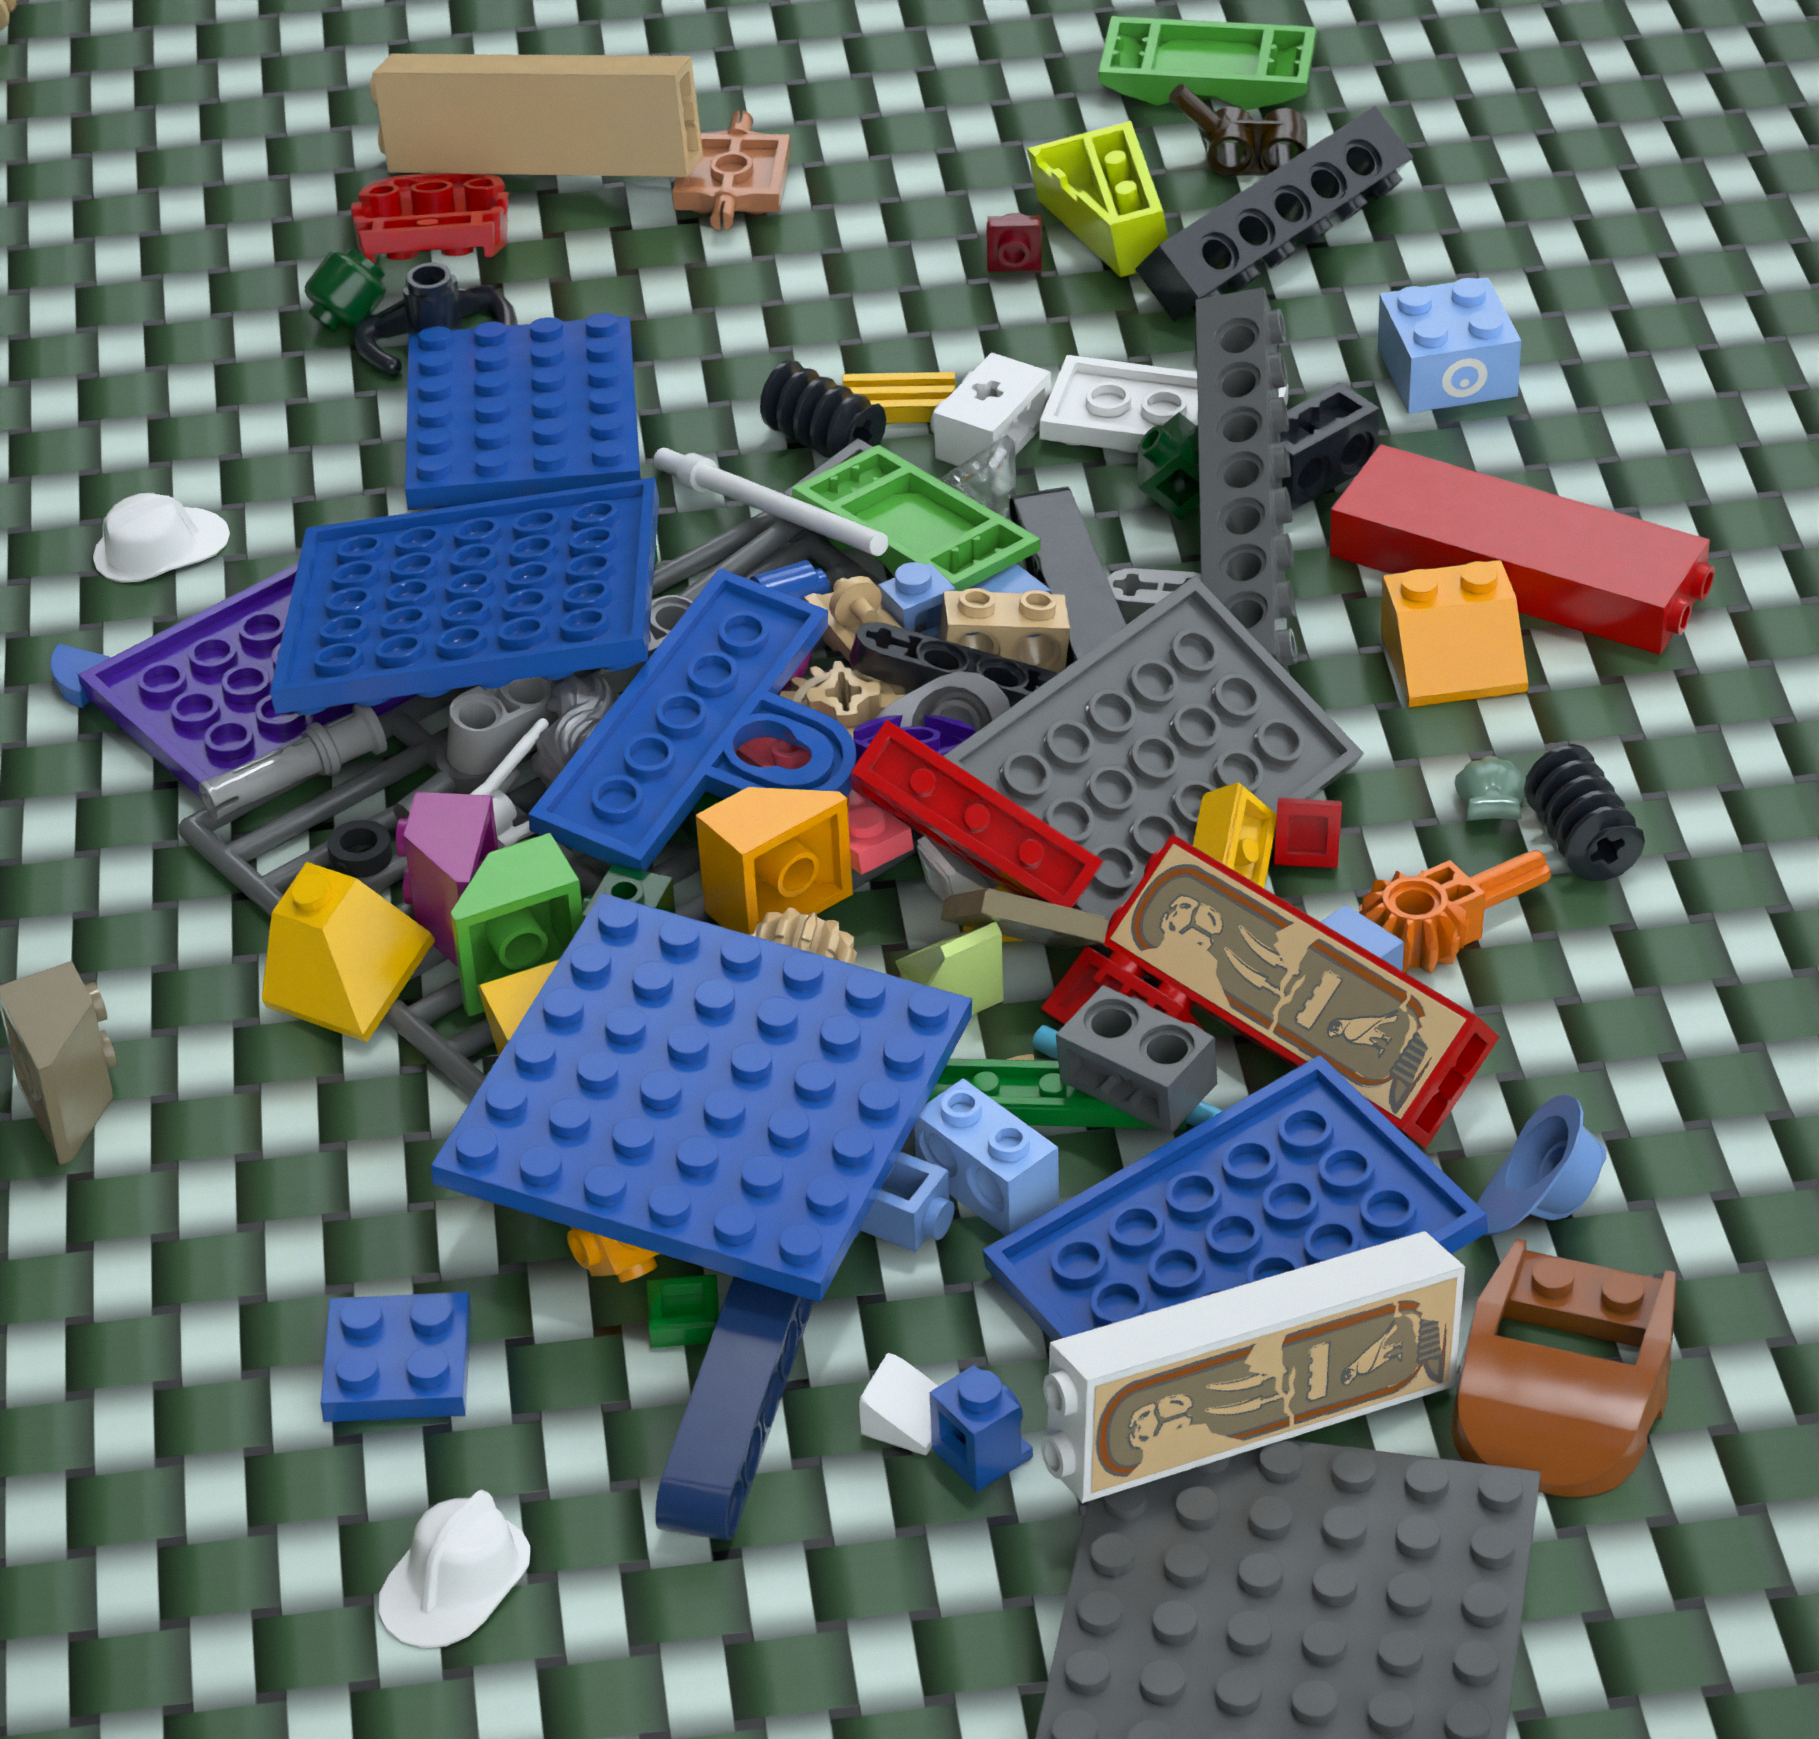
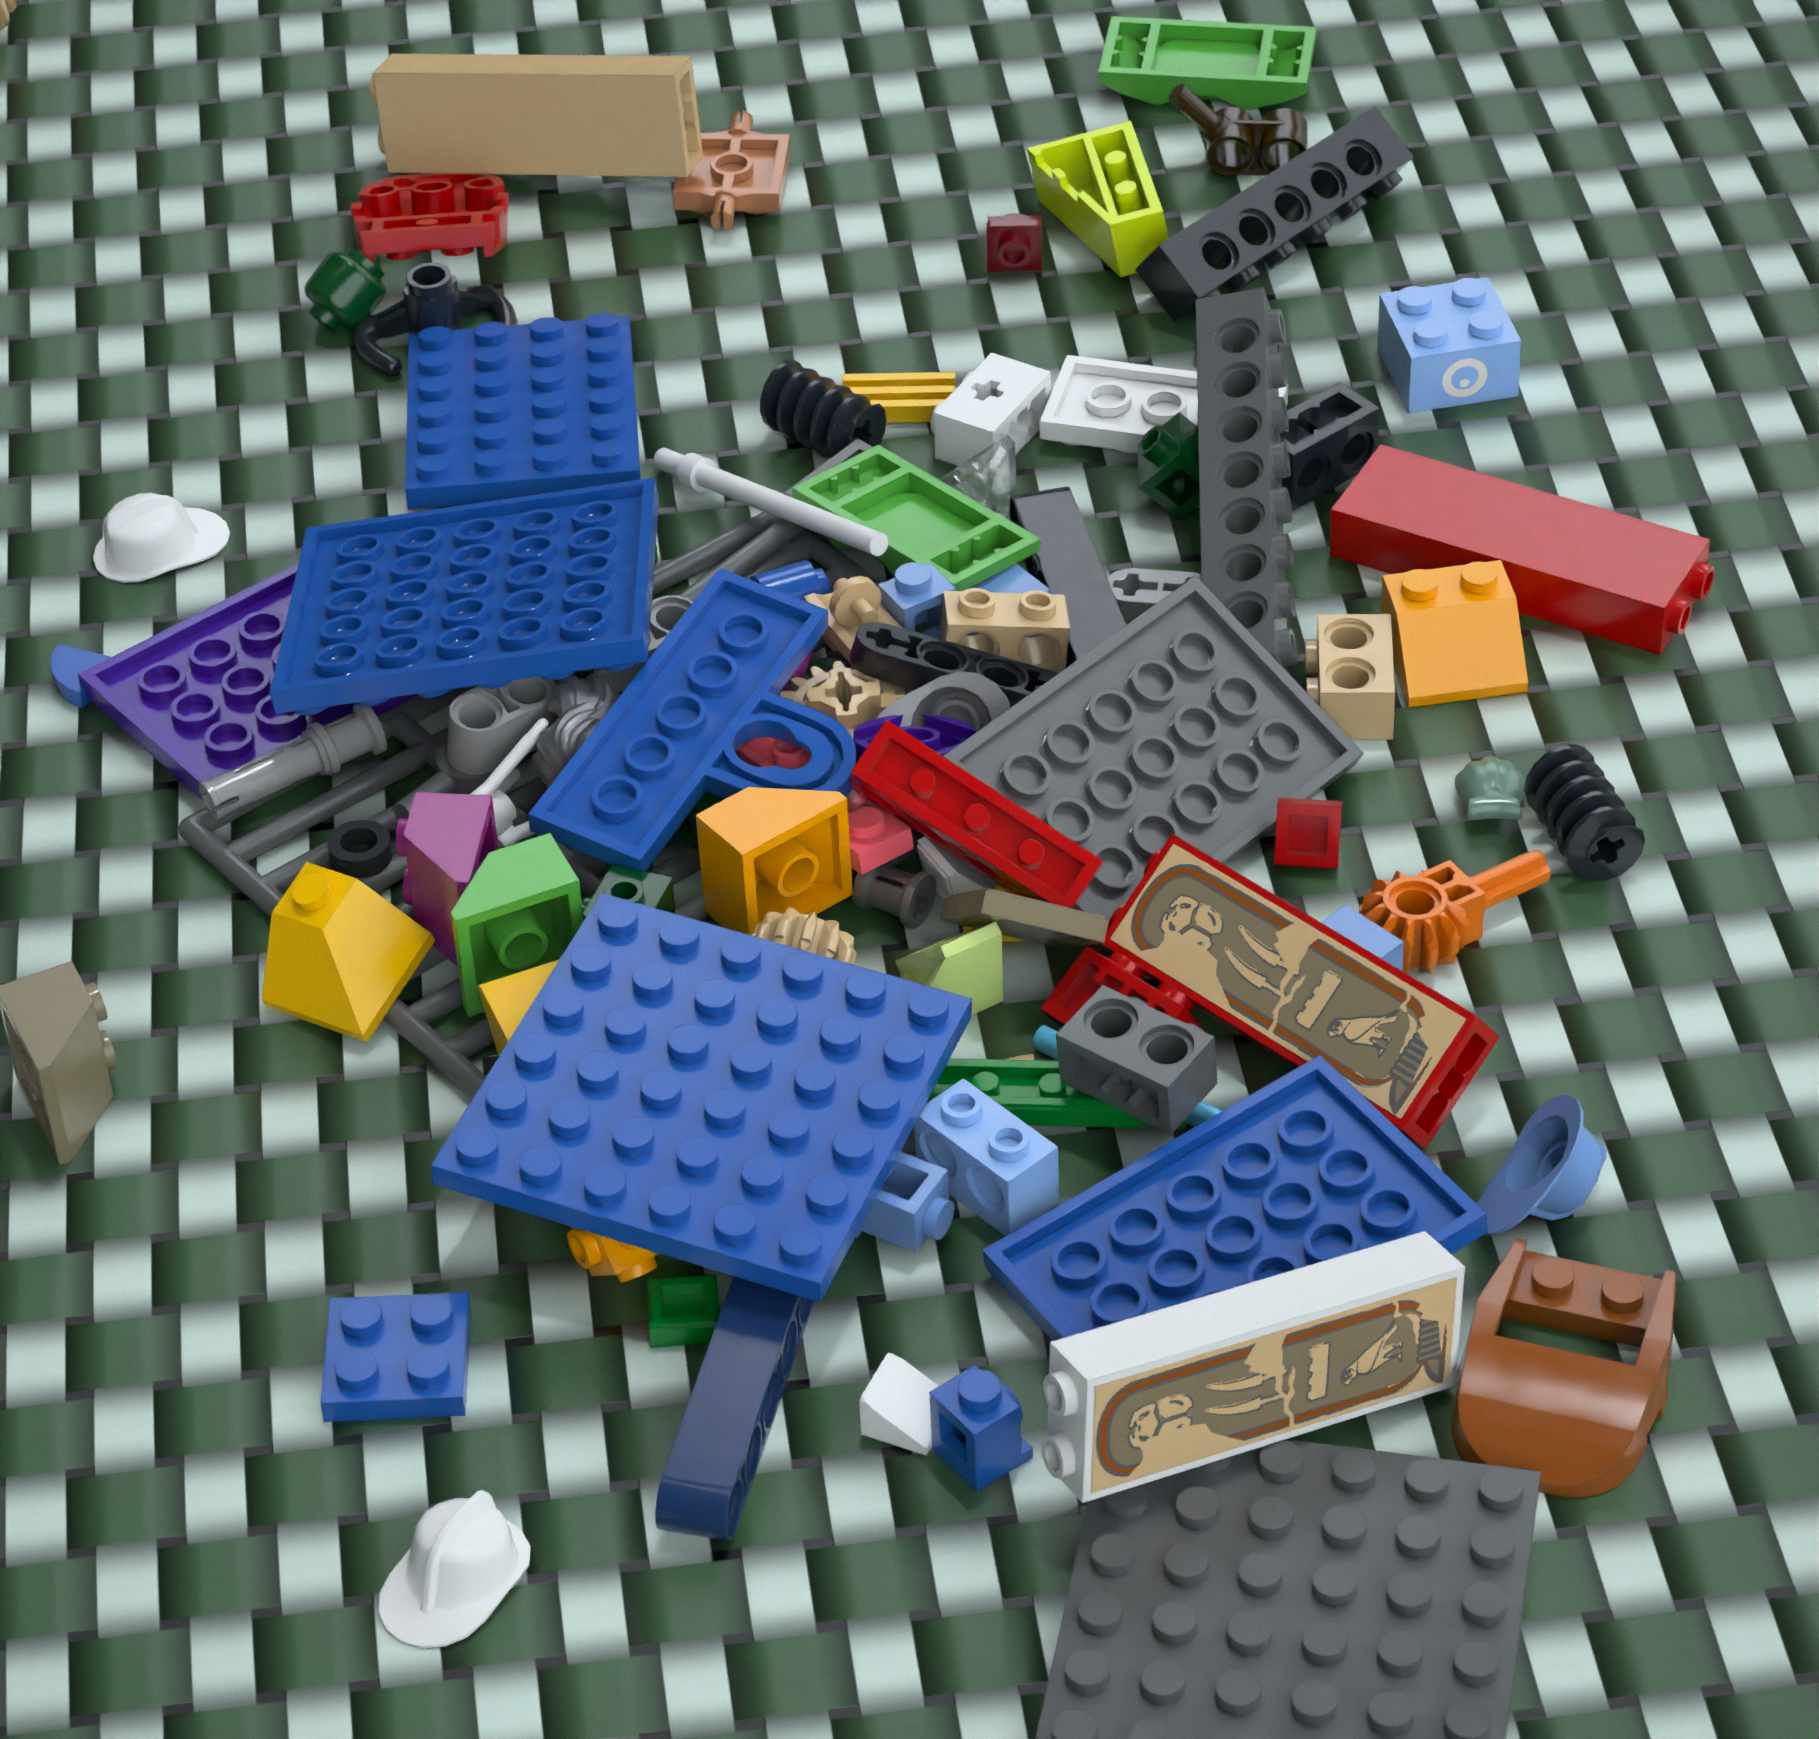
(896, 893): none -> flat silver bush
(1236, 831): yellow slope -> none
(1353, 673): none -> tan brick

